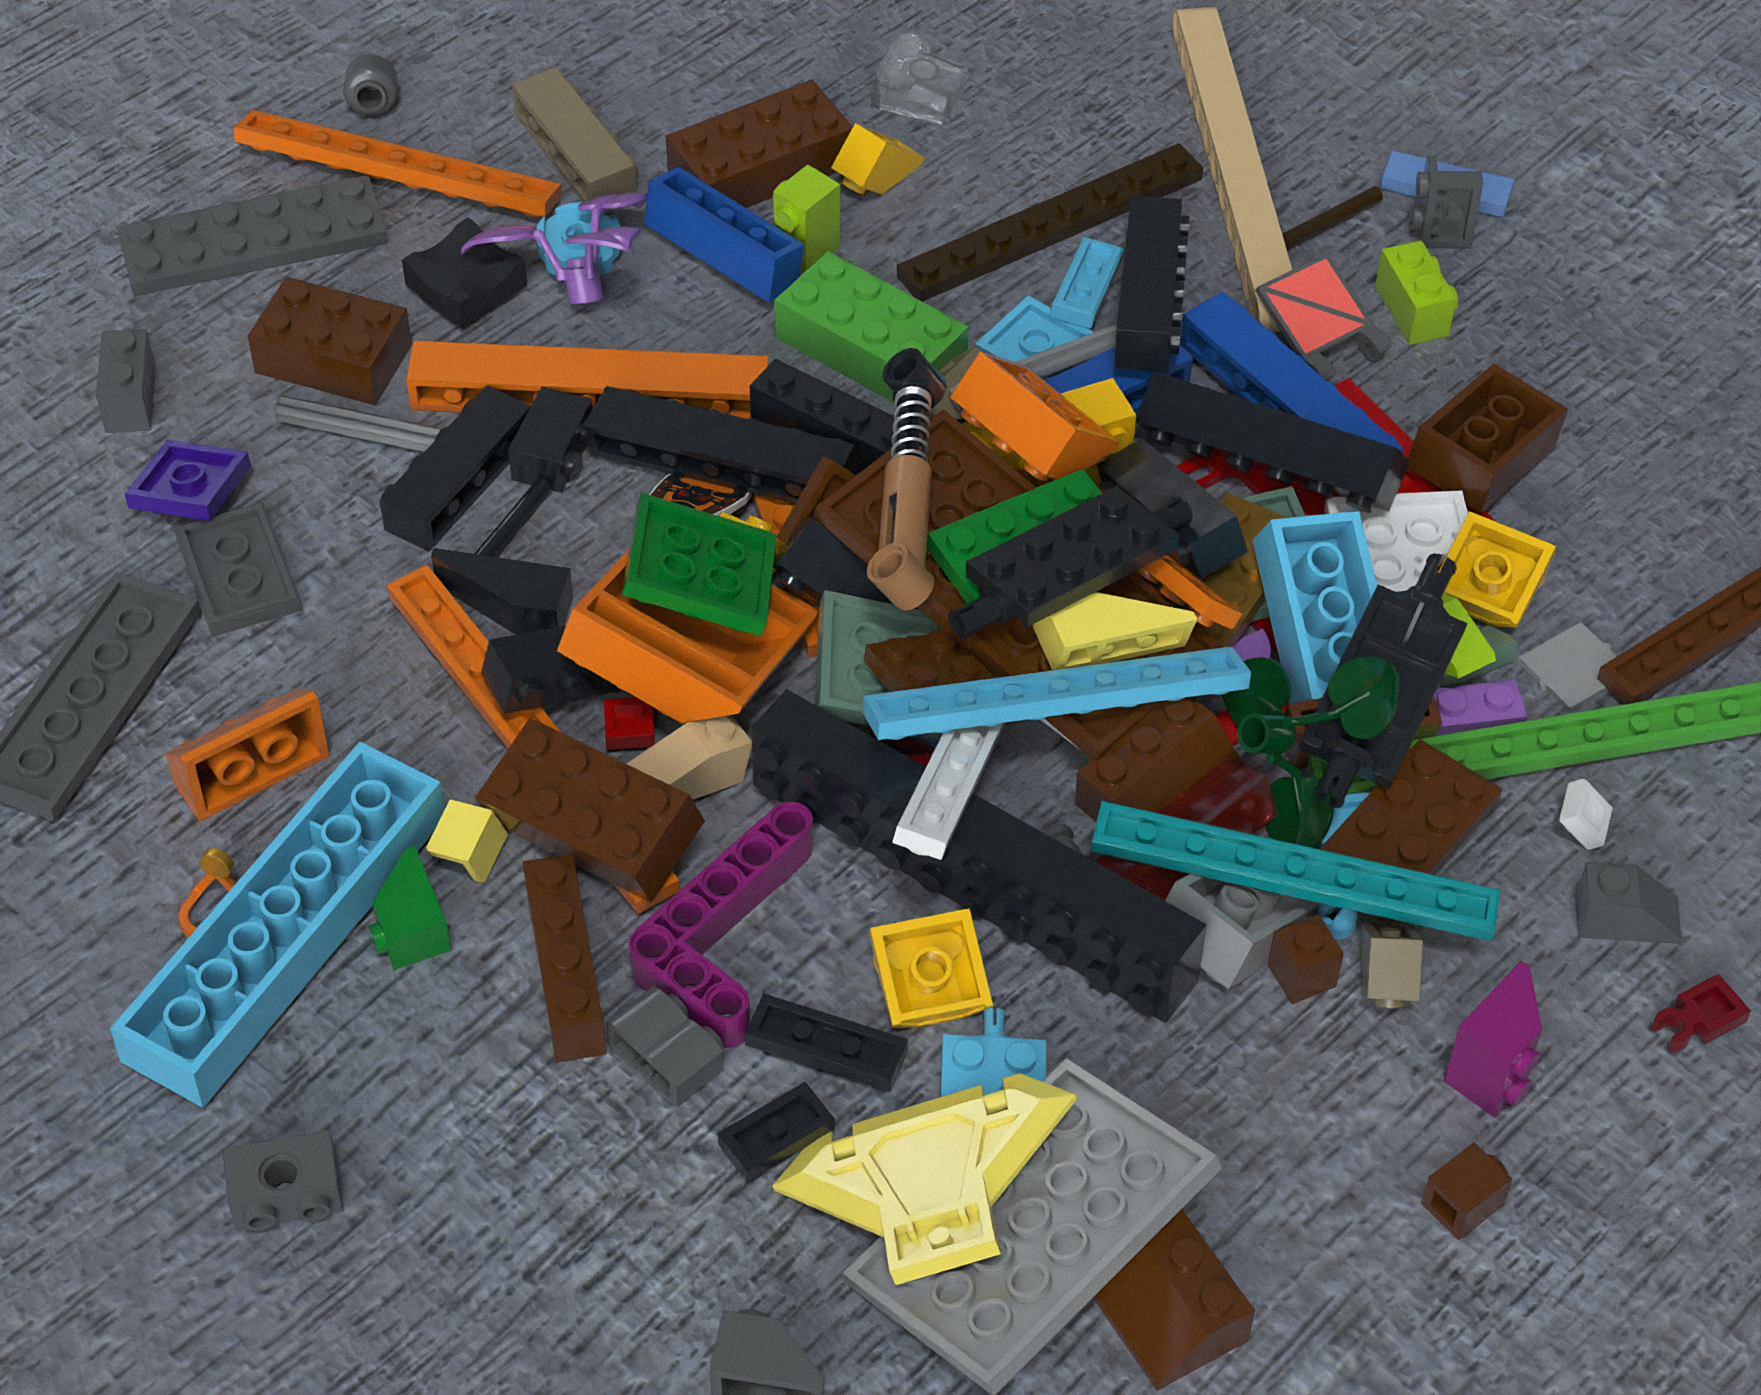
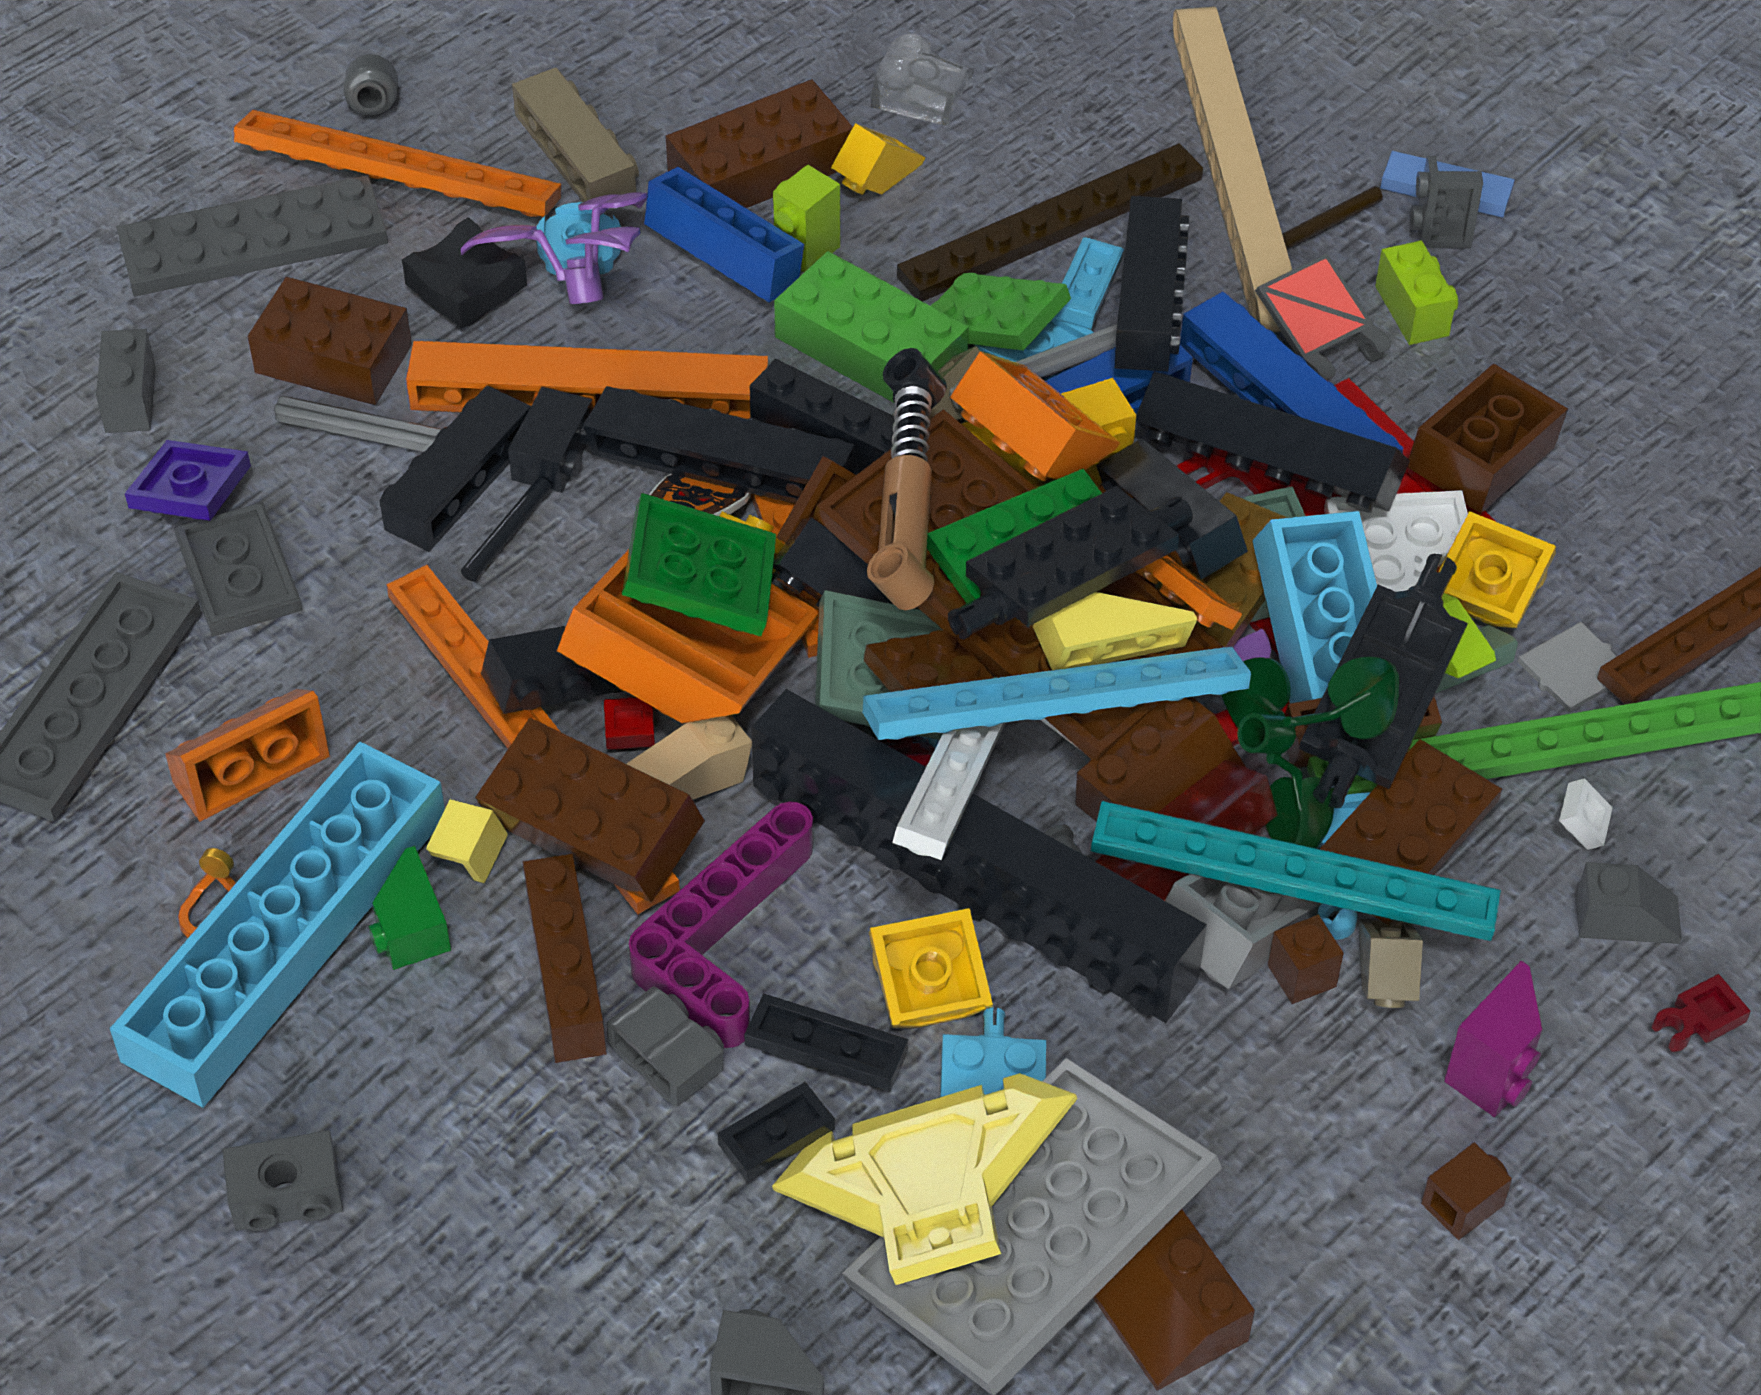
(507, 591): black slope -> none
(1002, 309): none -> bright green plate
(1479, 706): medium lavender plate -> none

